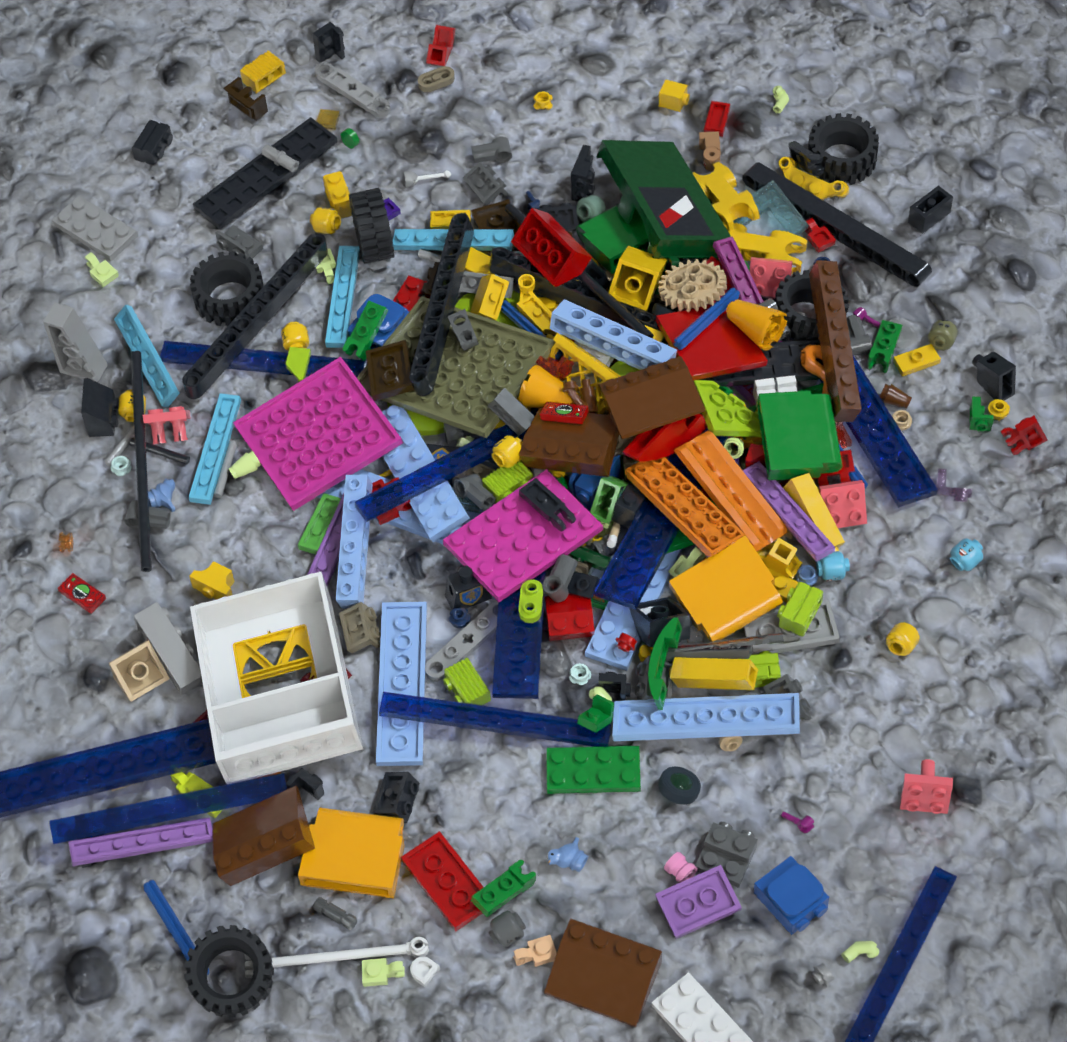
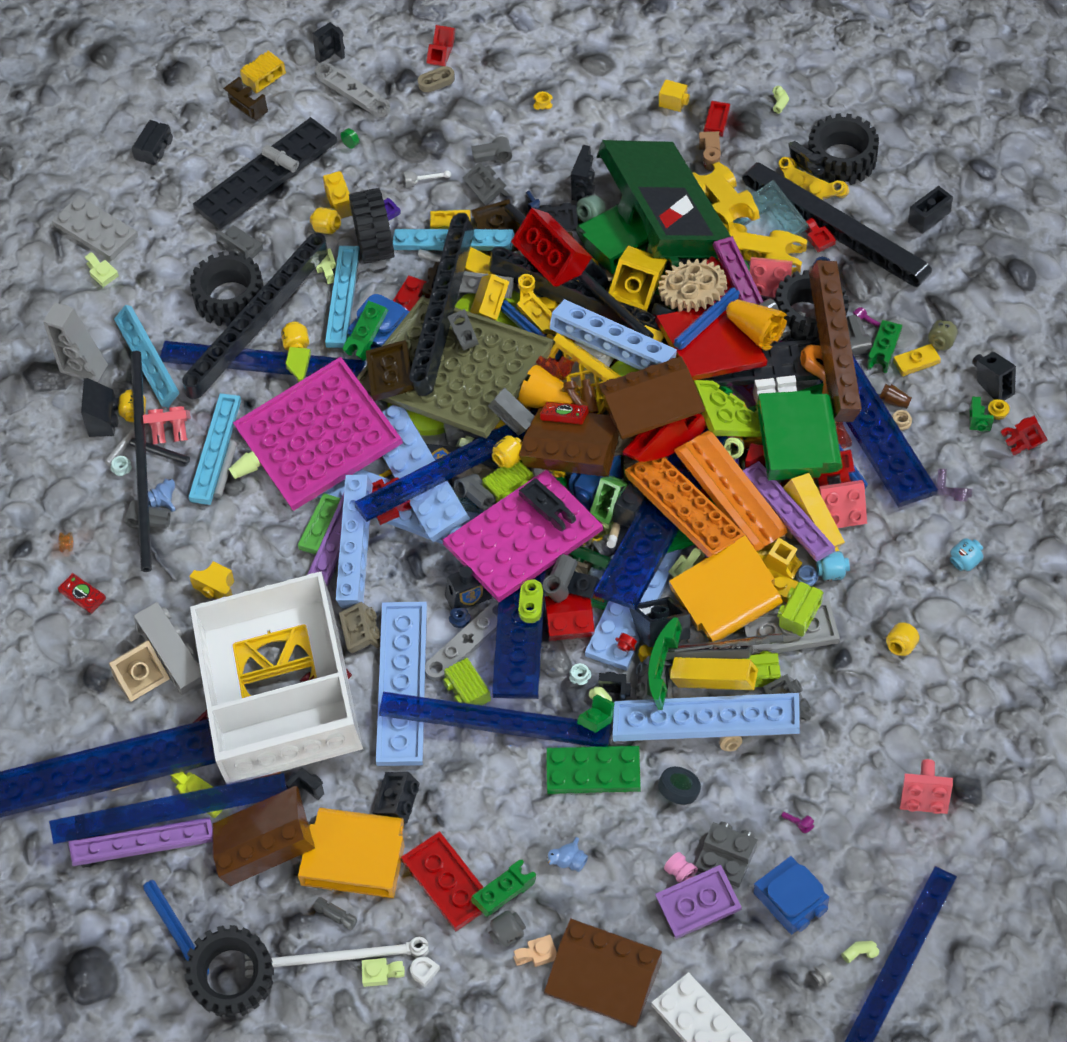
(328, 118): clear yellow tile -> none

